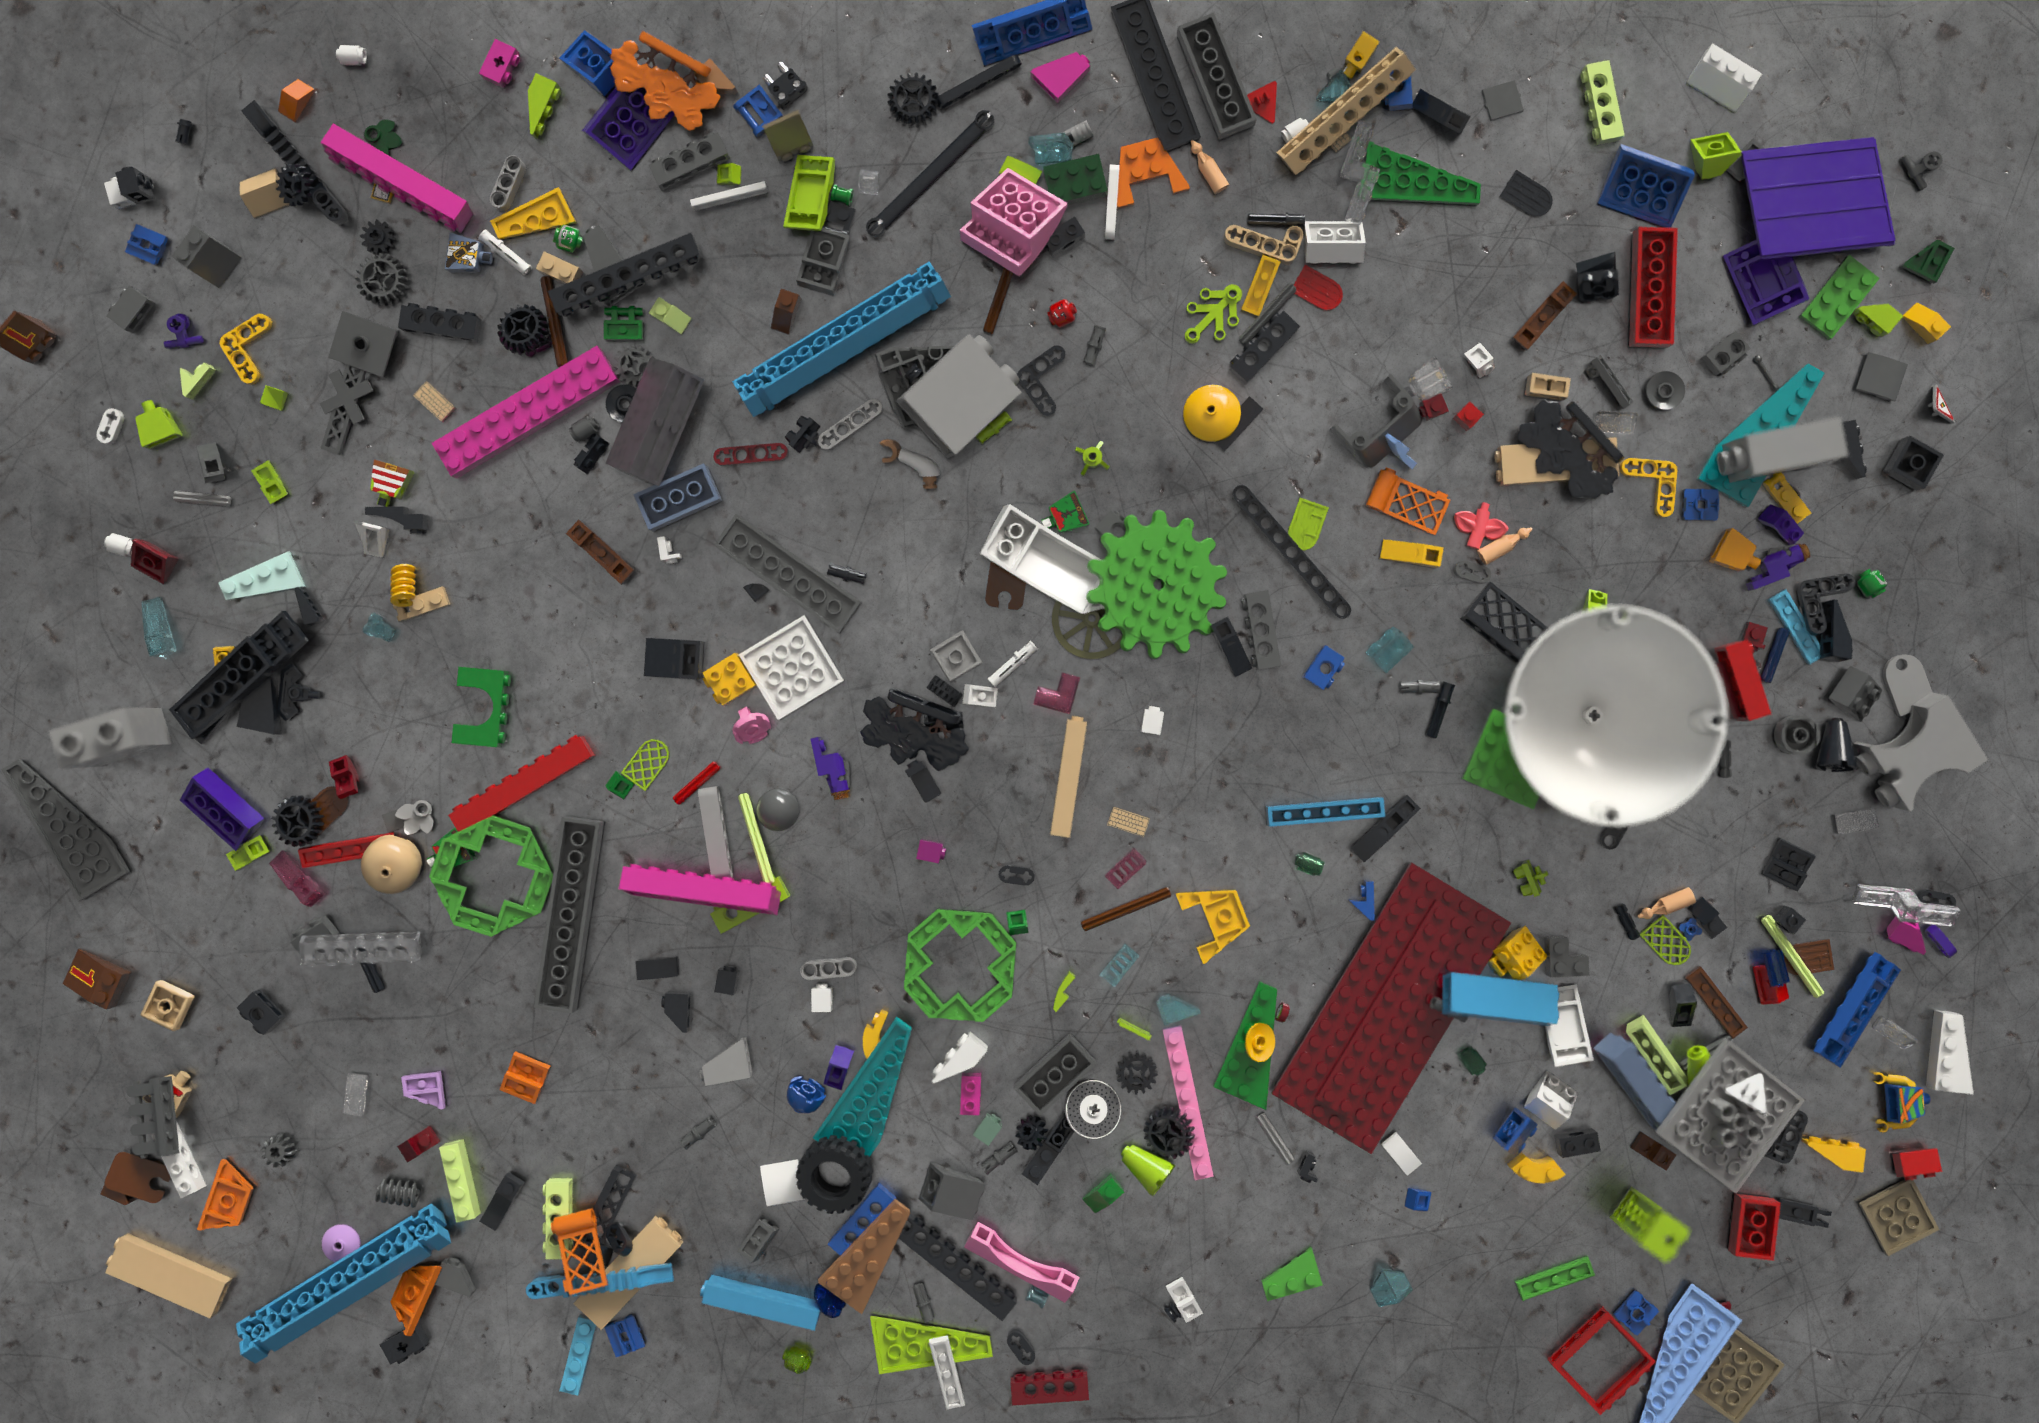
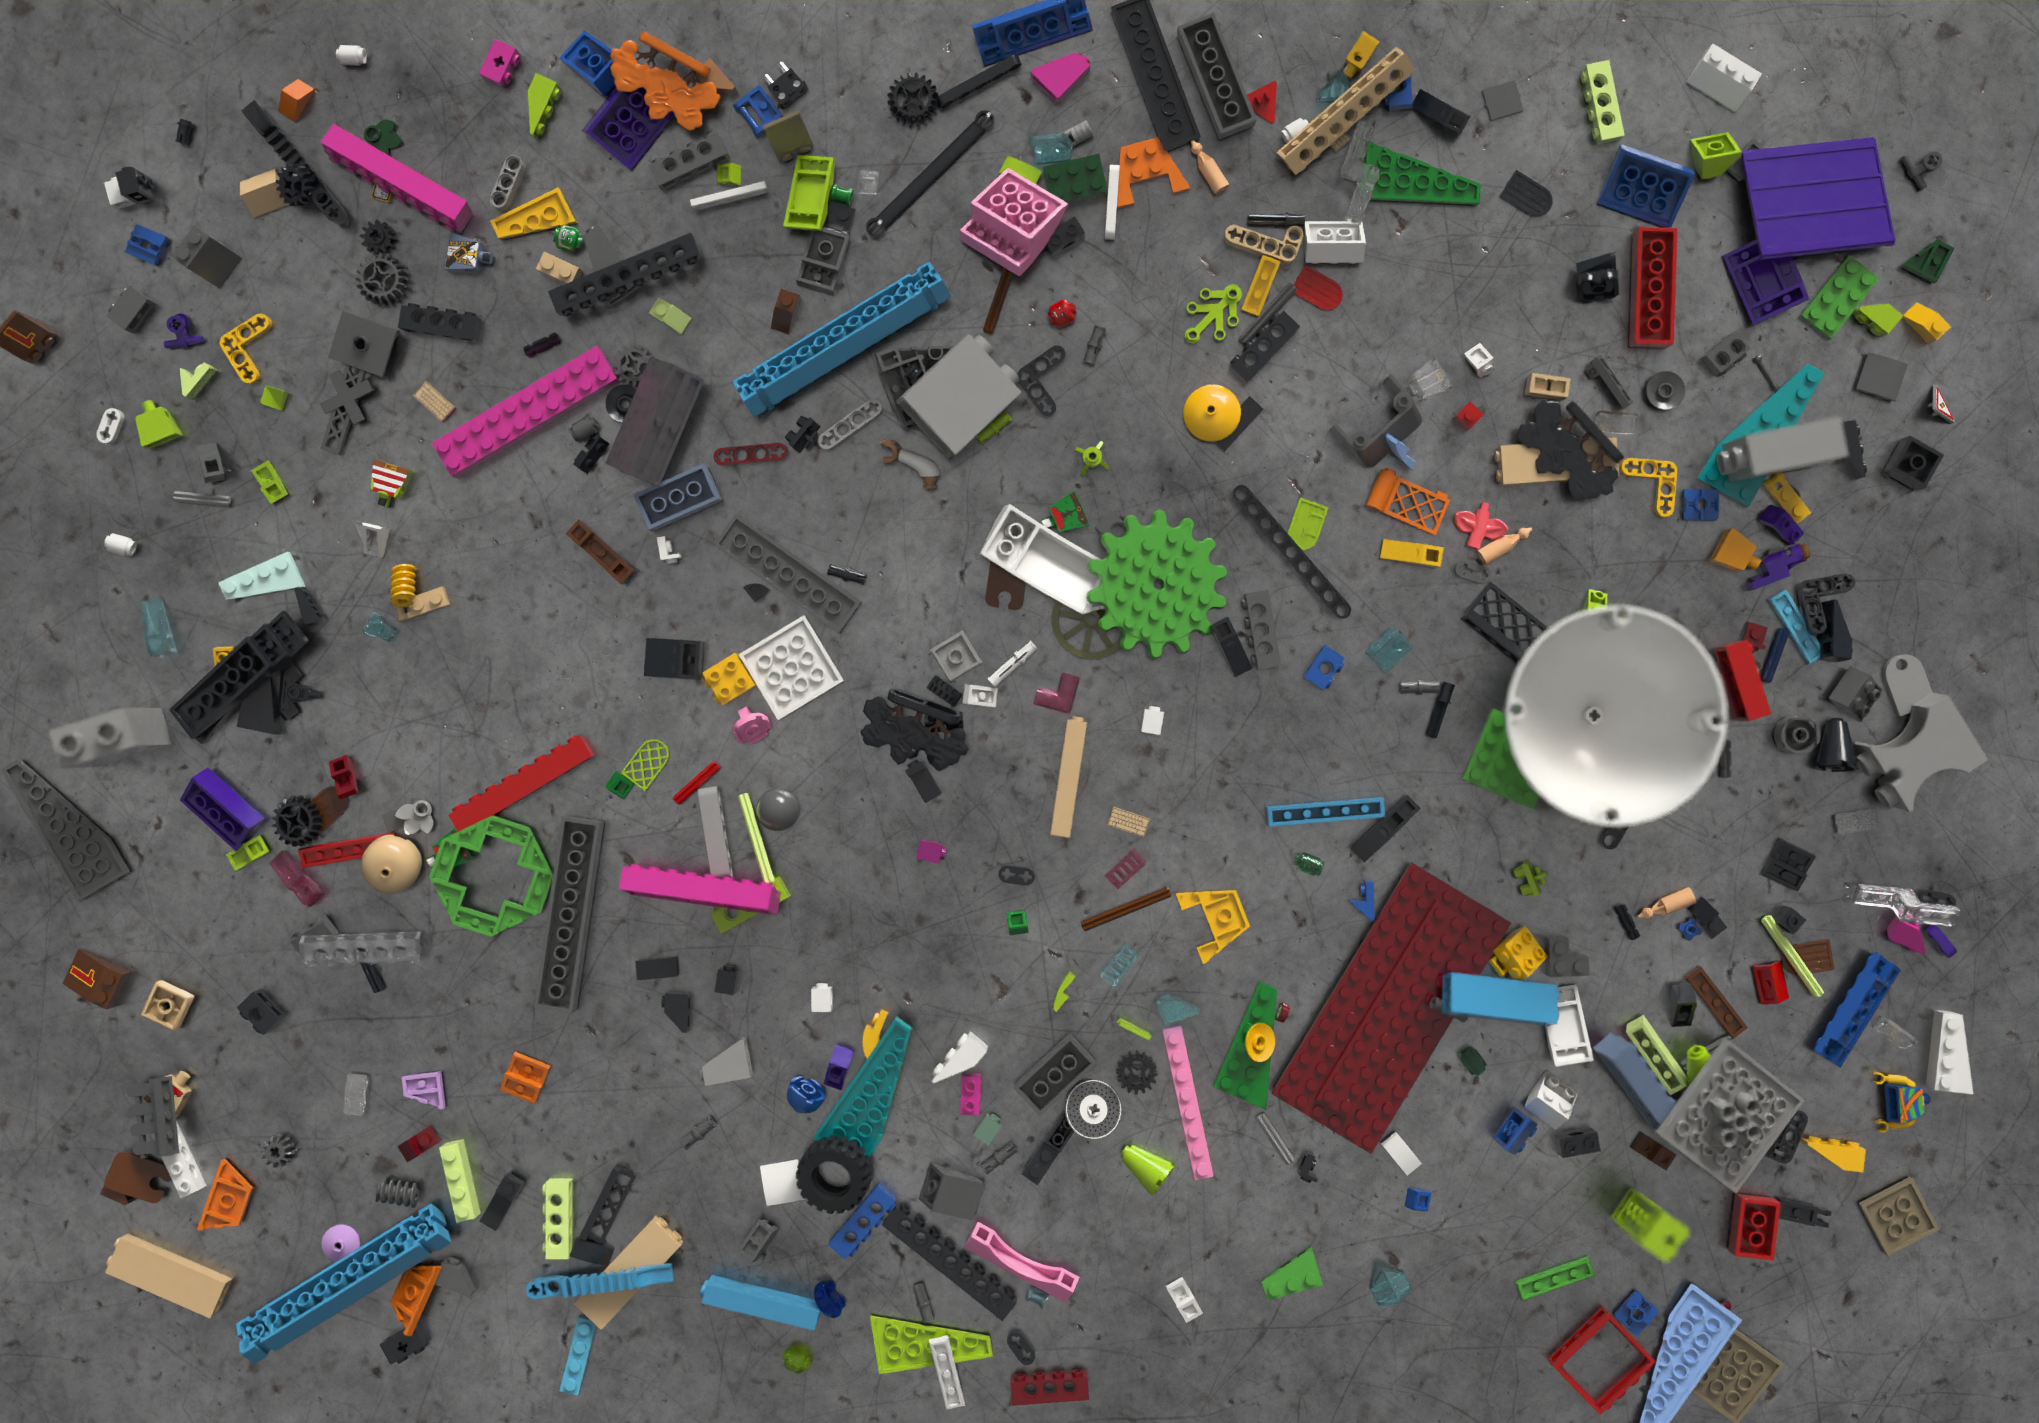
(152, 560): dark red slope -> none
(411, 522): black slope -> none
(488, 238): white pin -> none
(495, 684): green arch -> none
(517, 339): black gear -> none
(554, 323): reddish brown axle -> none
(569, 1227): orange piece -> none
(618, 1344): blue piece -> none
(622, 1237): black beam -> none
(623, 329): green plate -> none
(820, 973): light grey beam -> none
(834, 767): dark purple plate -> none
(861, 1264): medium nougat wing -> none
(956, 1007): bright green plate -> none
(1031, 1133): black gear -> none
(1104, 1194): green slope -> none
(1166, 1147): black gear -> none
(1173, 1312): black bush -> none
(1433, 407): dark red bracket -> none
(1536, 1170): yellow brick -> none
(1544, 315): reddish brown slope -> none
(1672, 927): lime window -> none
(1750, 1092): piece -> none
(1776, 967): clear blue piece -> none
(1871, 583): green head -> none
(1917, 1163): red brick -> none

